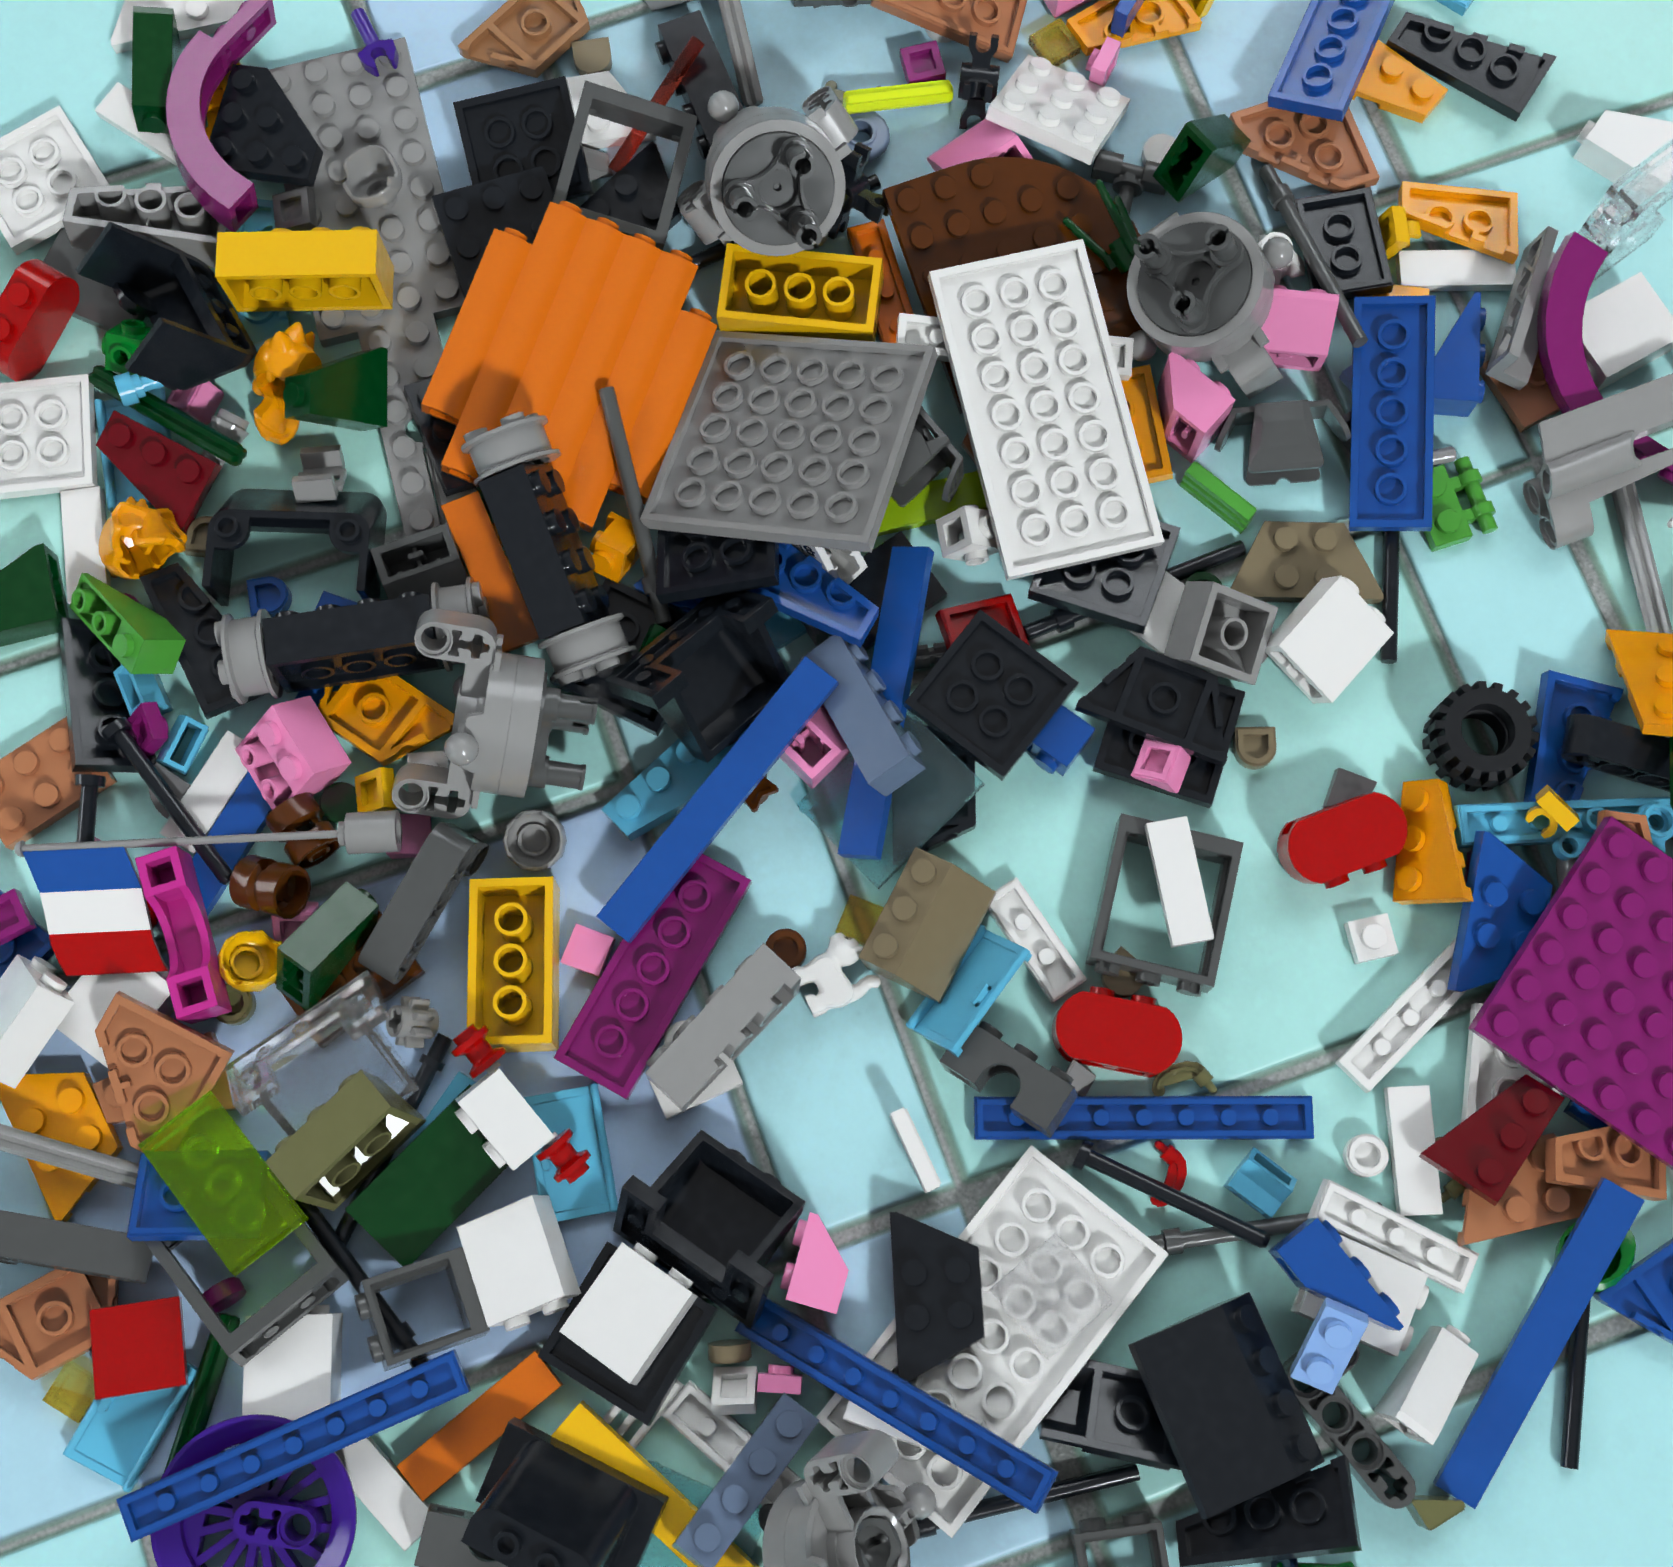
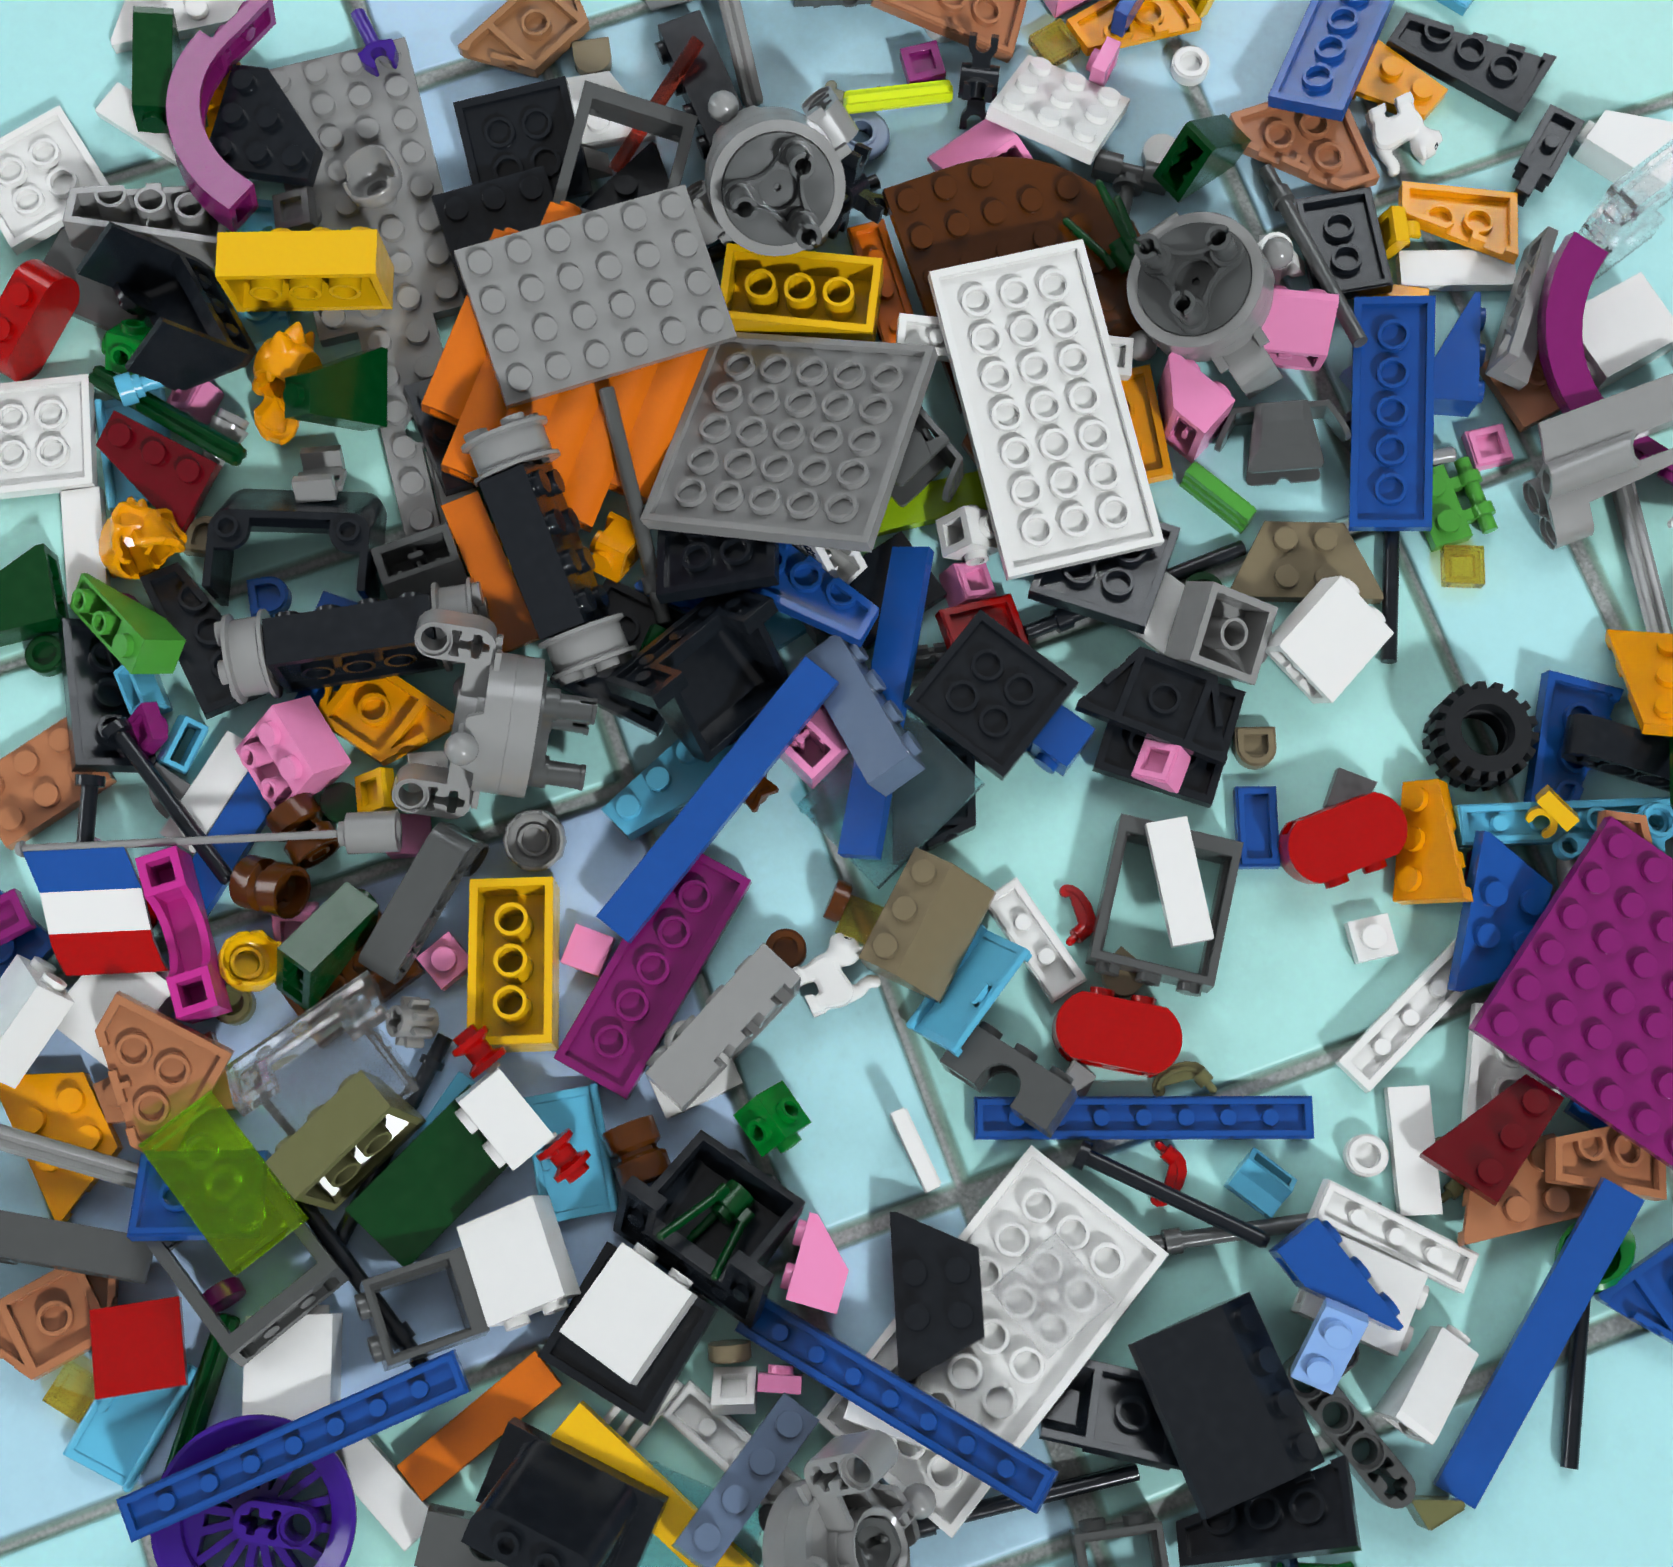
(44, 655): none -> dark green tile
(445, 961): none -> bright pink plate
(595, 295): none -> light grey plate
(636, 1150): none -> reddish brown wheel
(728, 1204): none -> dark green plant
(773, 1120): none -> green brick
(838, 901): none -> reddish brown tile
(966, 583): none -> bright pink slope
(1083, 912): none -> red piece
(1189, 65): none -> white tile
(1257, 826): none -> blue tile
(1404, 127): none -> white animal
(1462, 566): none -> clear yellow tile
(1487, 447): none -> bright pink tile
(1545, 151): none -> hinge

